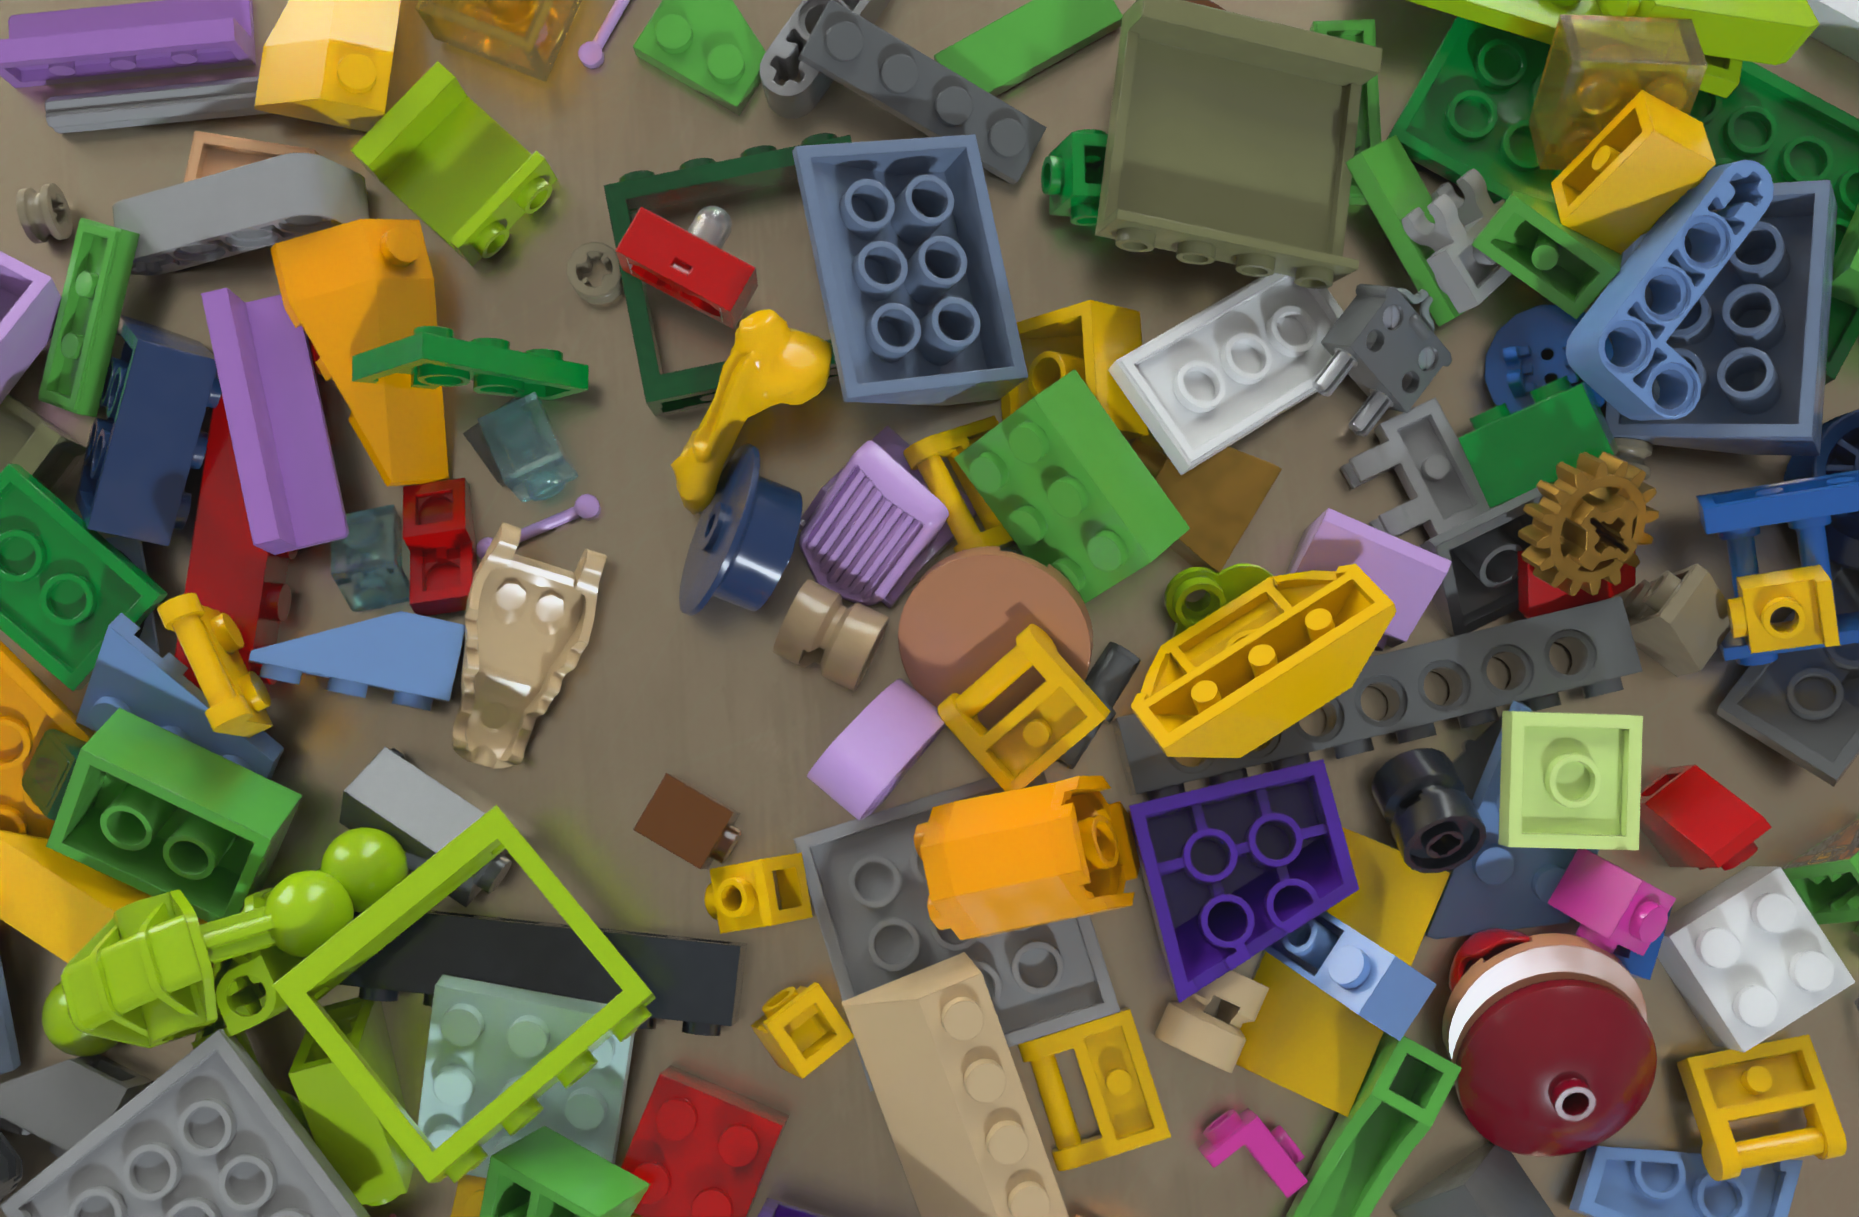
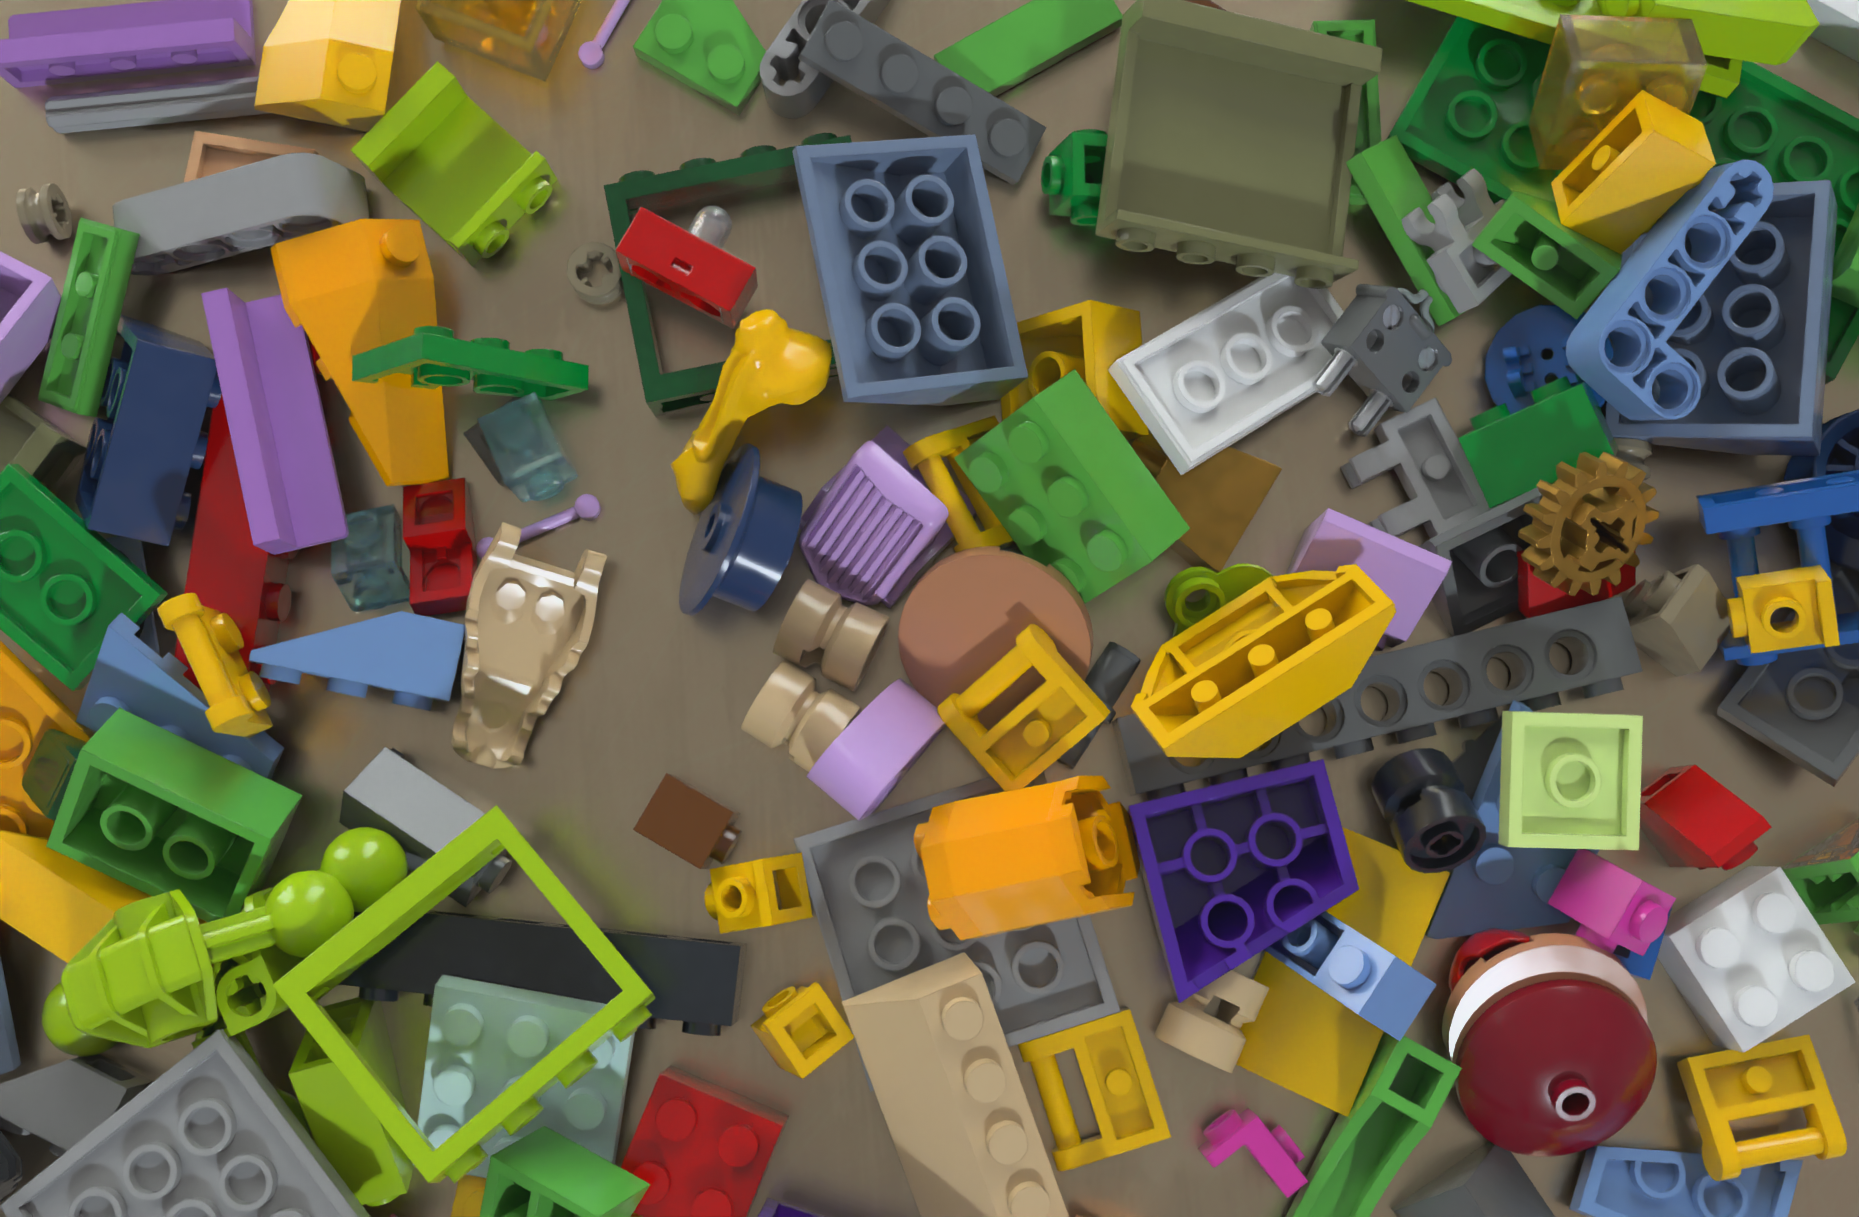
(797, 715): none -> tan wheel

